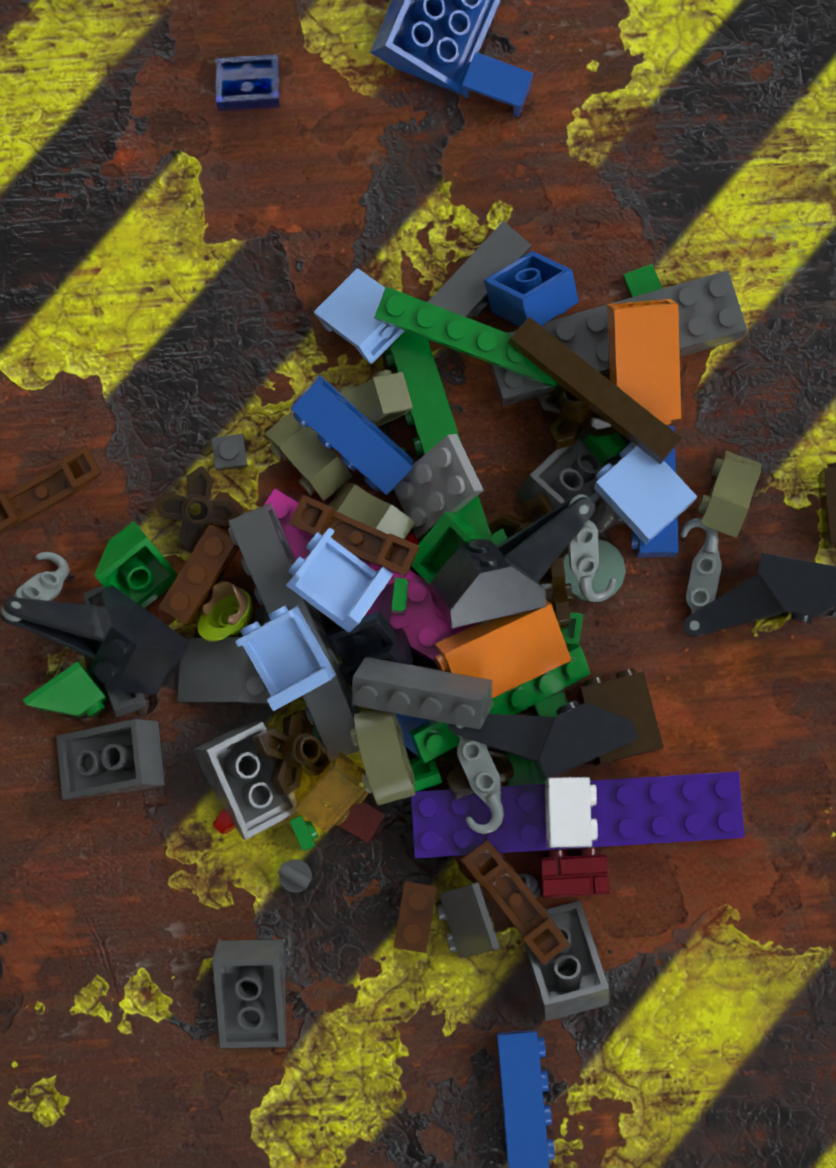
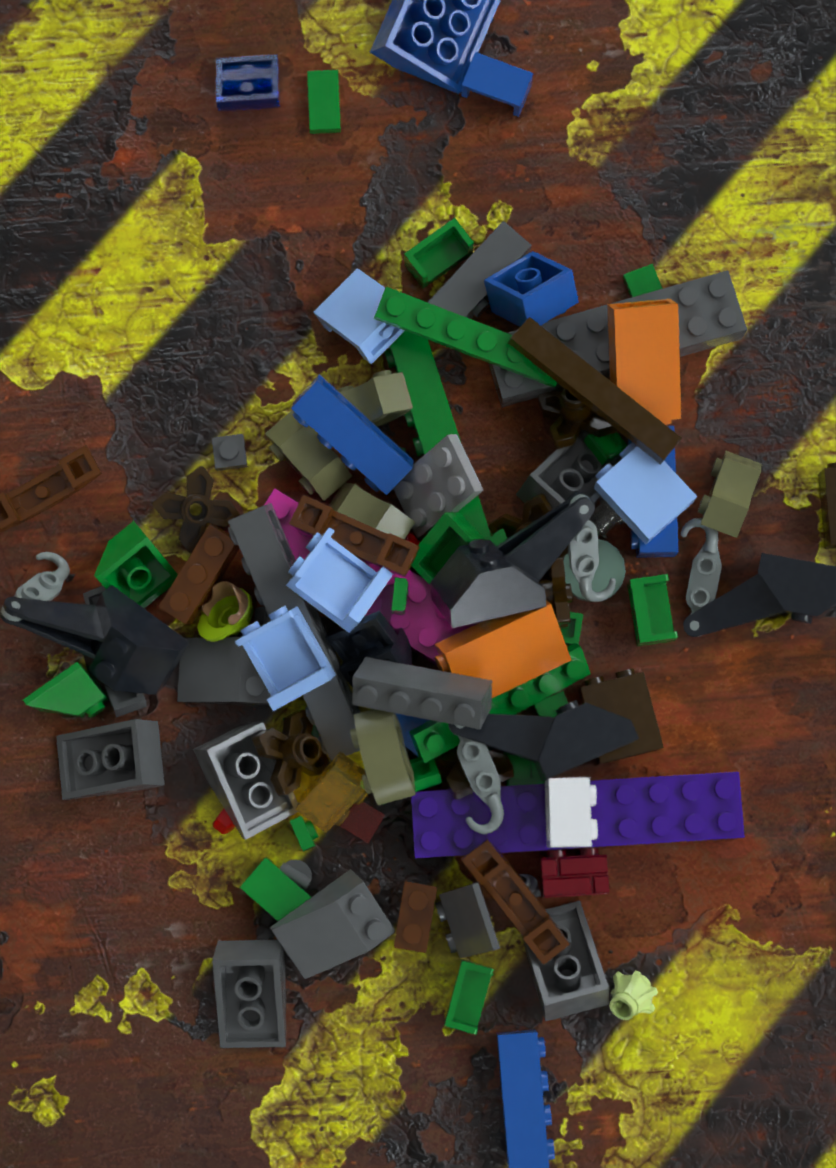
(274, 890): none -> green panel
(324, 101): none -> green tile
(333, 926): none -> dark grey slope
(438, 253): none -> green panel
(468, 996): none -> green panel
(631, 995): none -> yellowish green rock
(651, 610): none -> green panel

